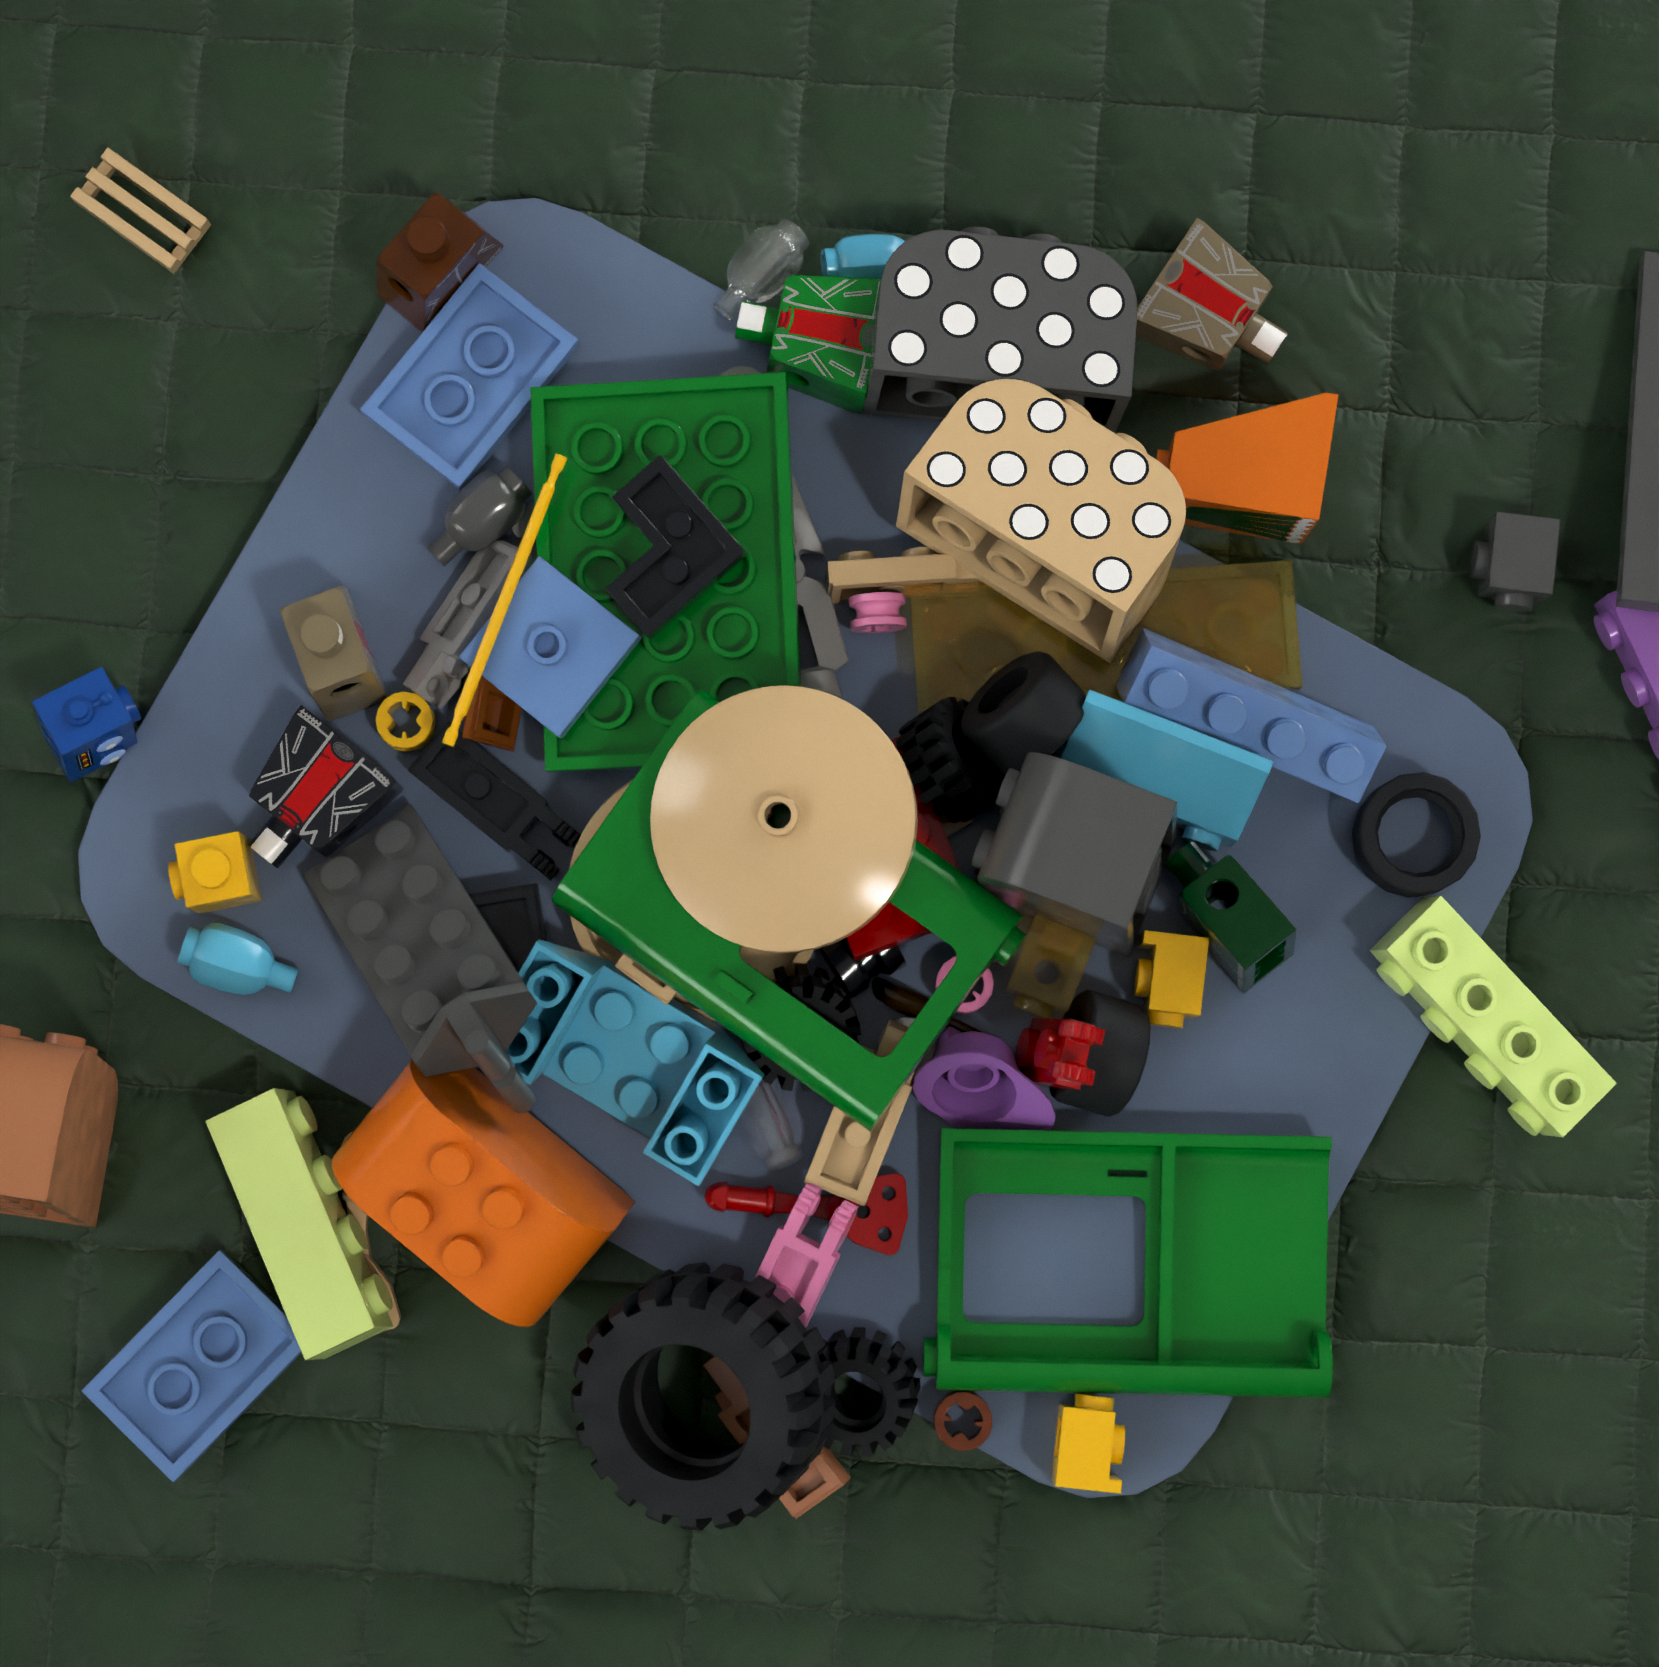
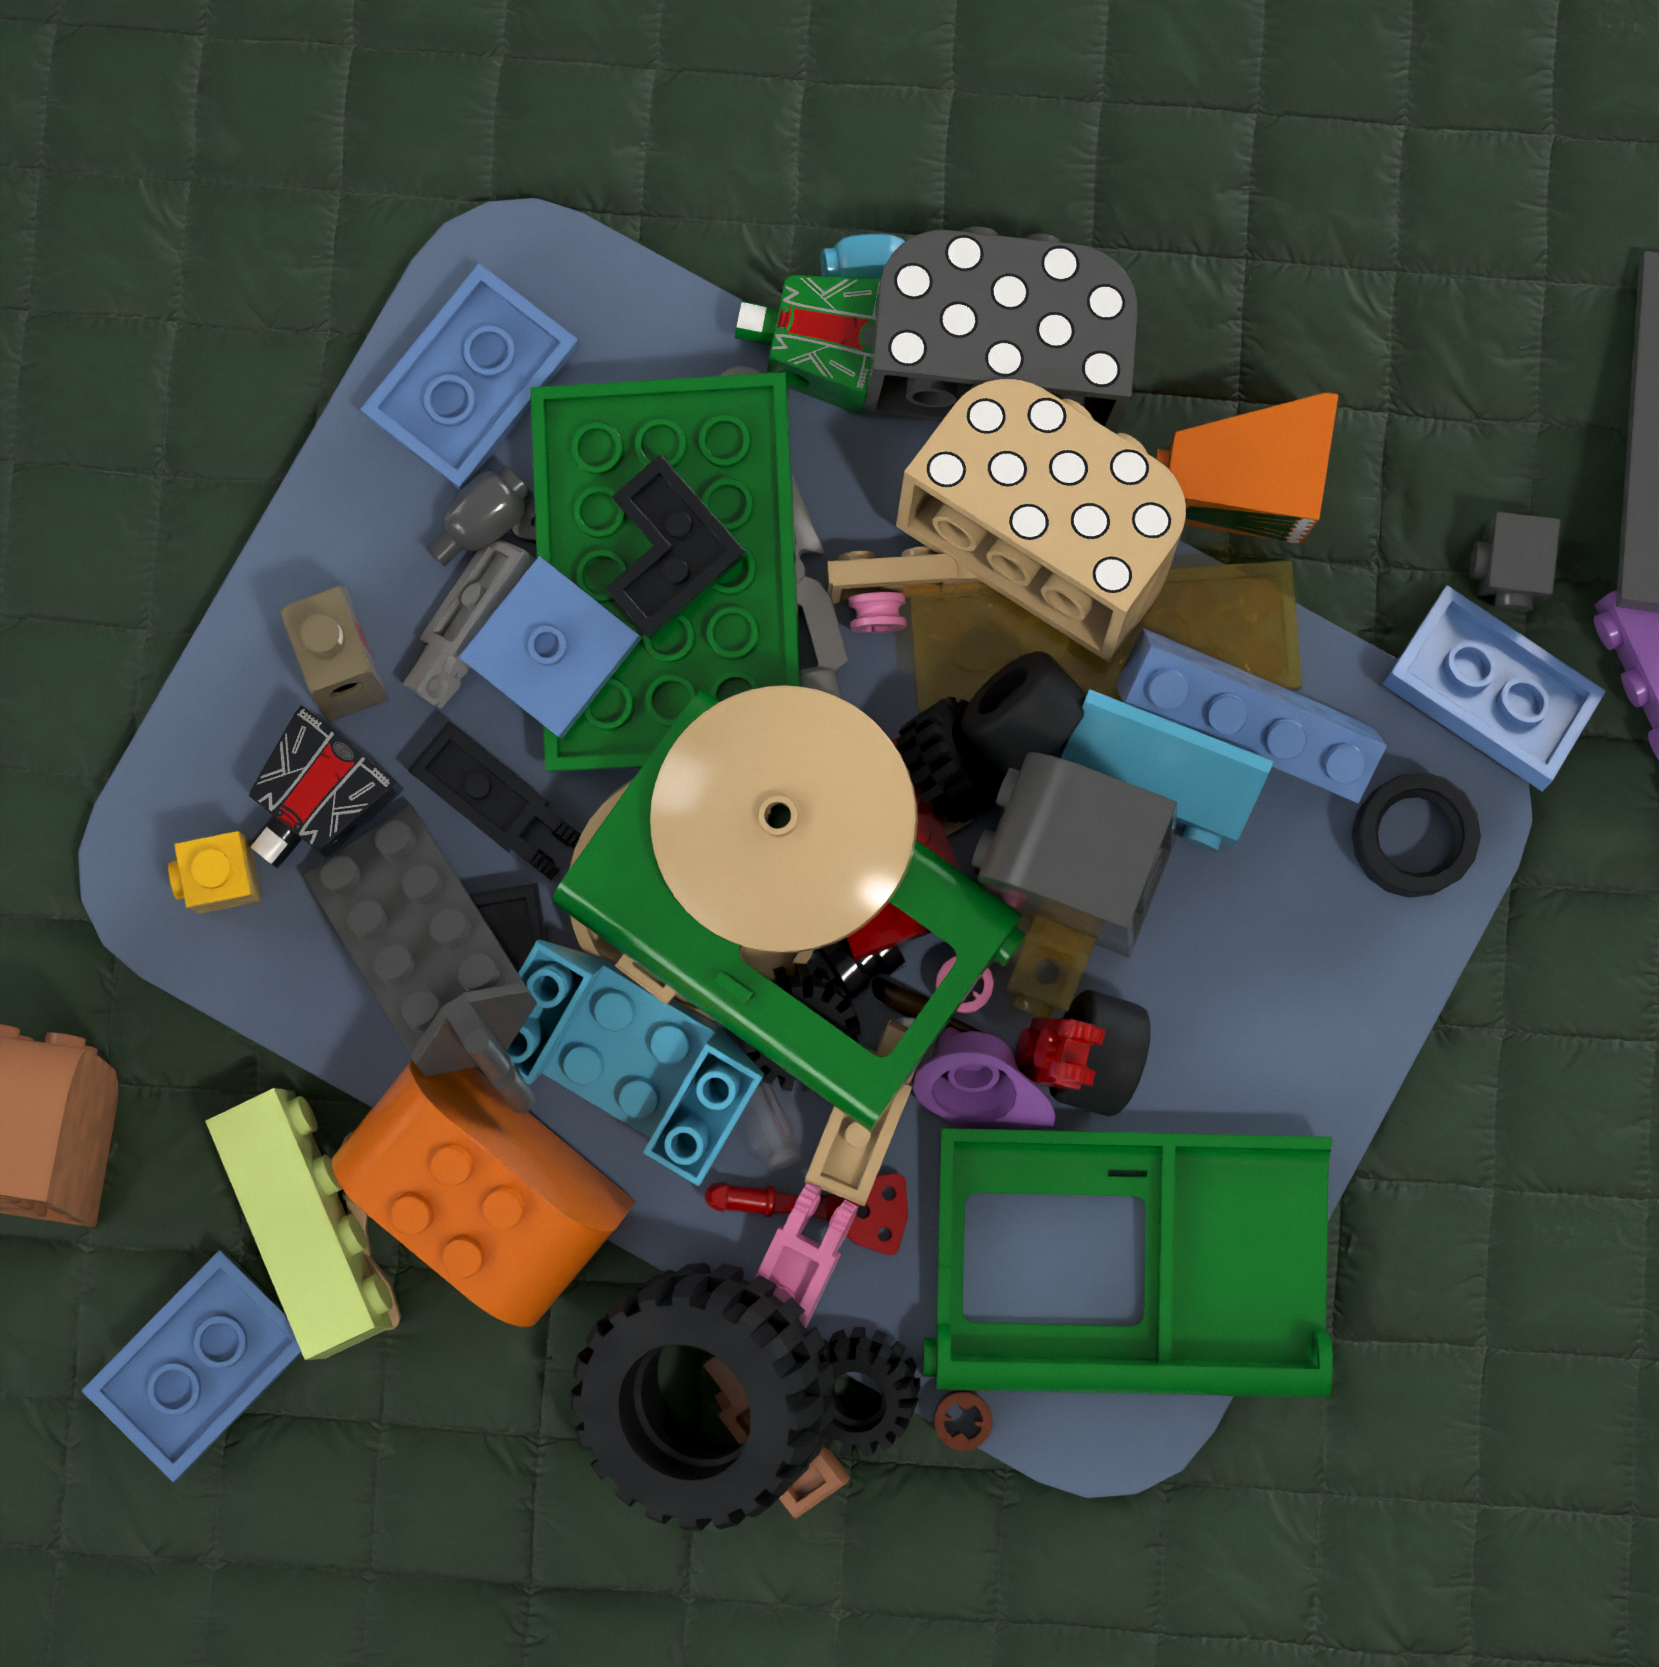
(87, 723): blue head -> none
(99, 179): tan tile -> none
(233, 961): medium azure plant -> none
(386, 723): yellow bush -> none
(431, 260): reddish brown torso -> none
(492, 718): dark orange slope -> none
(504, 600): yellow piece -> none
(761, 266): clear plant -> none
(1088, 1445): yellow brick -> none
(1171, 977): yellow brick -> none
(1208, 303): dark tan torso -> none
(1245, 938): dark green torso -> none
(1491, 1018): yellowish green brick -> none
(1494, 688): none -> medium blue plate

